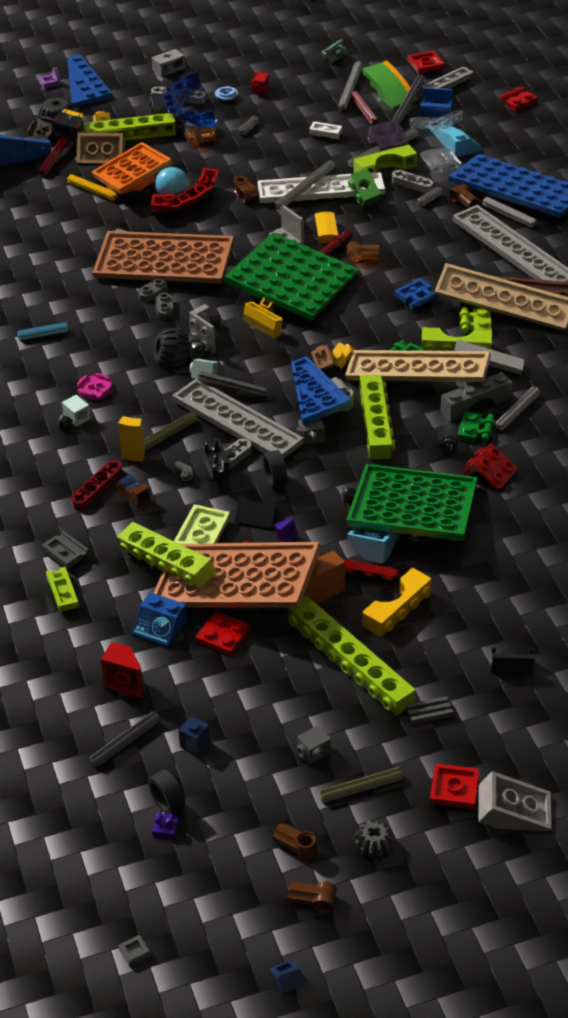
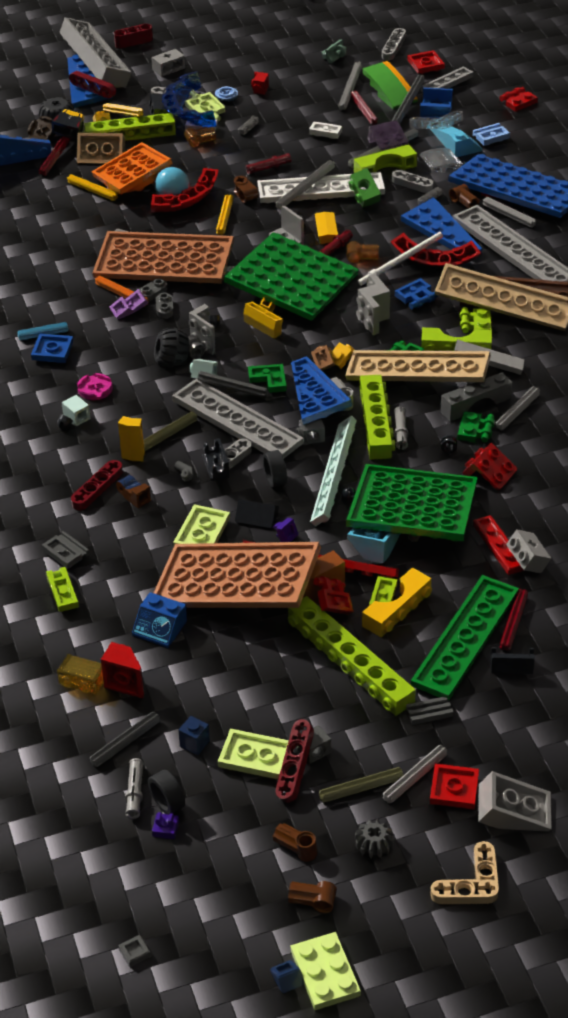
(50, 80): medium lavender tile -> none
(52, 348): none -> blue plate
(80, 674): none -> clear yellow brick
(95, 52): none -> light grey brick
(106, 89): none -> dark red beam
(114, 287): none -> orange axle
(125, 110): none -> yellow axle
(127, 306): none -> medium lavender slope
(133, 36): none -> dark red beam
(134, 795): none -> light grey pin
(166, 555): lime brick -> none
(205, 103): none -> yellowish green plate
(223, 633): red plate -> none
(224, 215): none -> yellow axle
(253, 753): none -> yellowish green plate
(269, 163): none -> dark red pin
(271, 374): none -> green plate
(294, 760): none -> dark red beam
(325, 971): none -> yellowish green plate
(332, 596): none -> red plate
(333, 471): none -> light aqua plate
(373, 304): none -> light grey bracket
(384, 590): none -> lime plate
(393, 44): none -> light grey beam
(400, 431): none -> light grey pin
(402, 257): none -> white bar
(414, 774): none -> light grey axle
(434, 218): none -> blue wing
(437, 258): none -> red brick
(464, 637): none -> green plate
(480, 882): none -> tan beam
(491, 134): none -> light blue plate
(497, 543): none -> red tile
(513, 620): none -> dark red axle
(528, 551): none -> light grey brick

